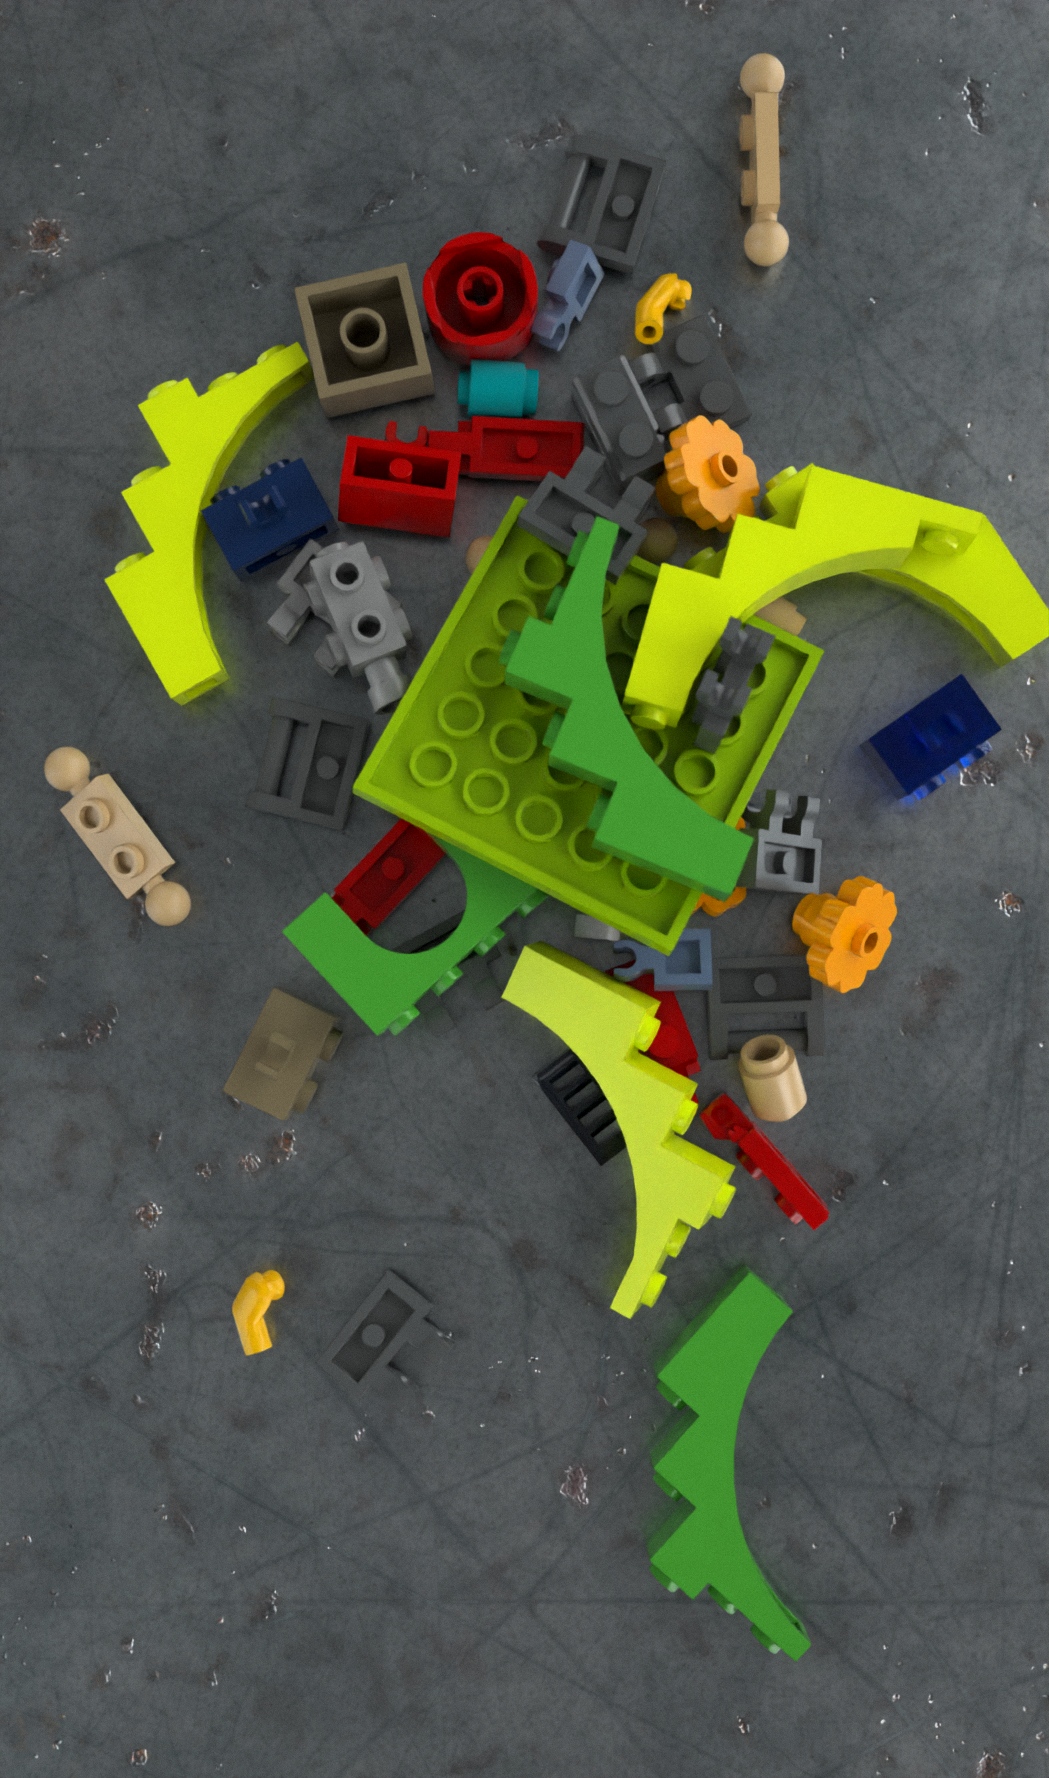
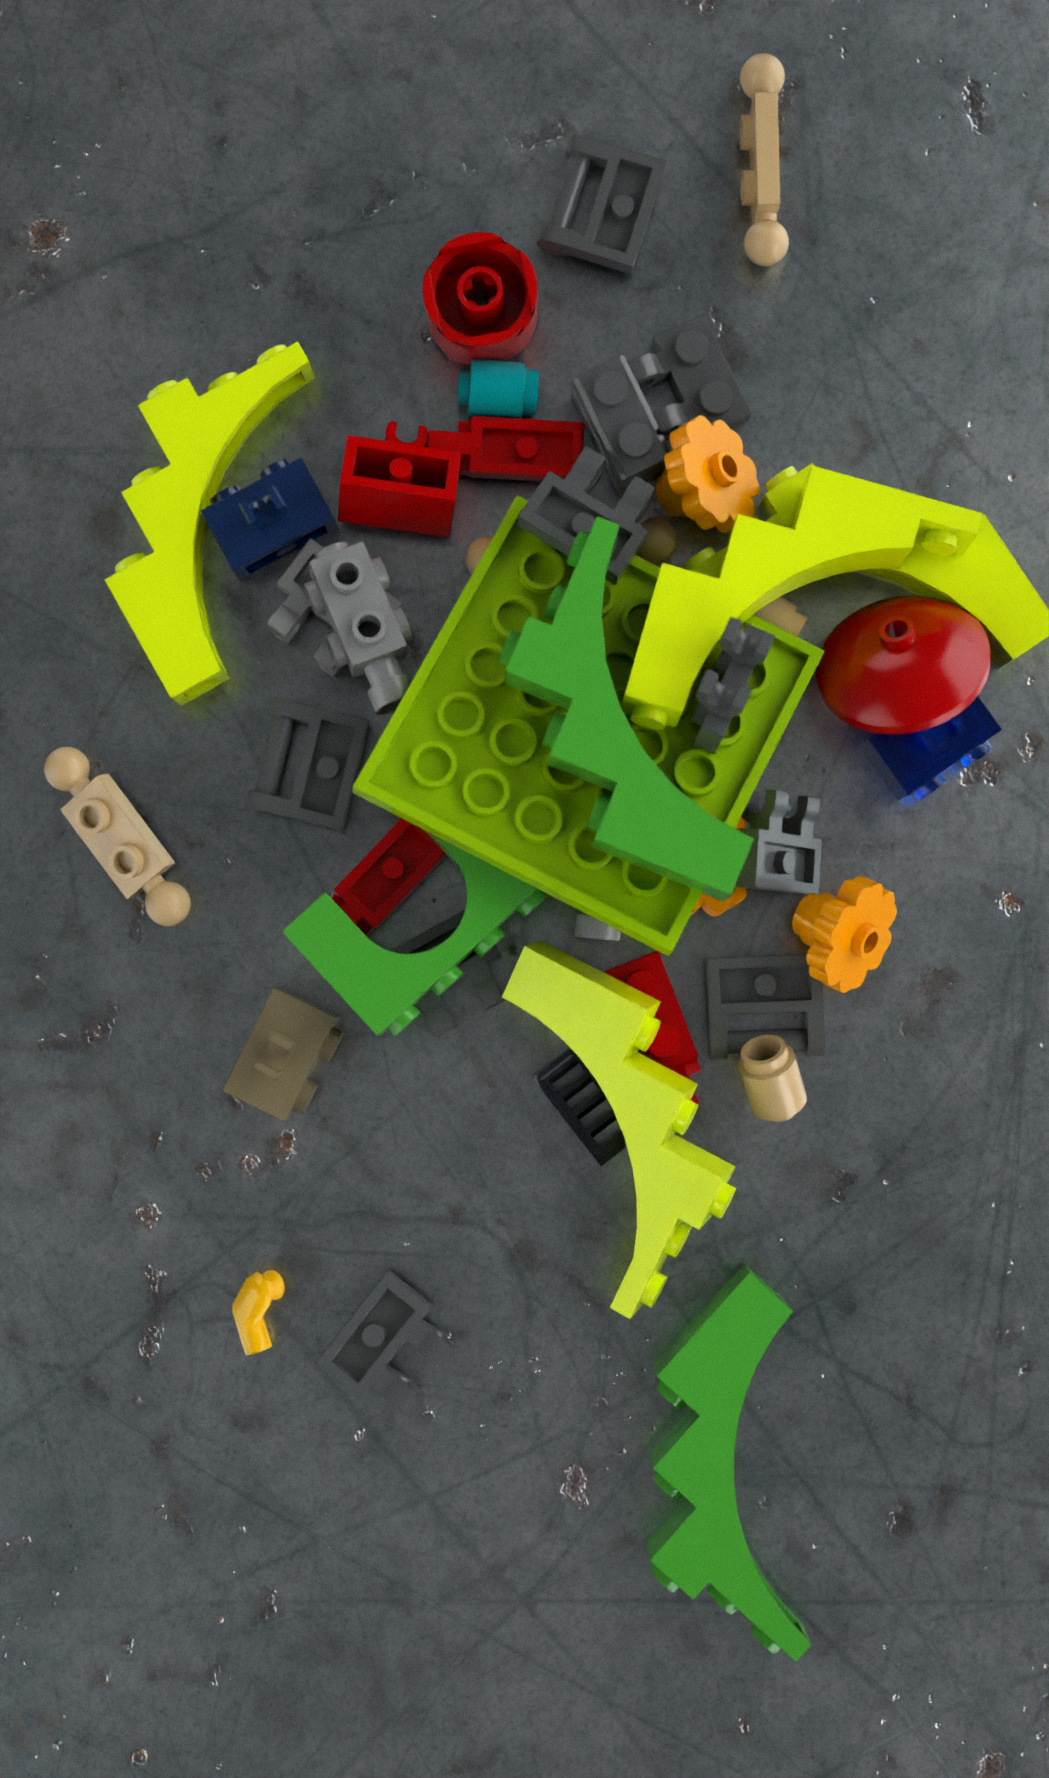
(365, 340): dark tan brick -> none
(570, 288): sand blue plate -> none
(650, 308): yellow arm -> none
(685, 969): sand blue plate -> none
(762, 1158): red hinge -> none
(903, 664): none -> red dish

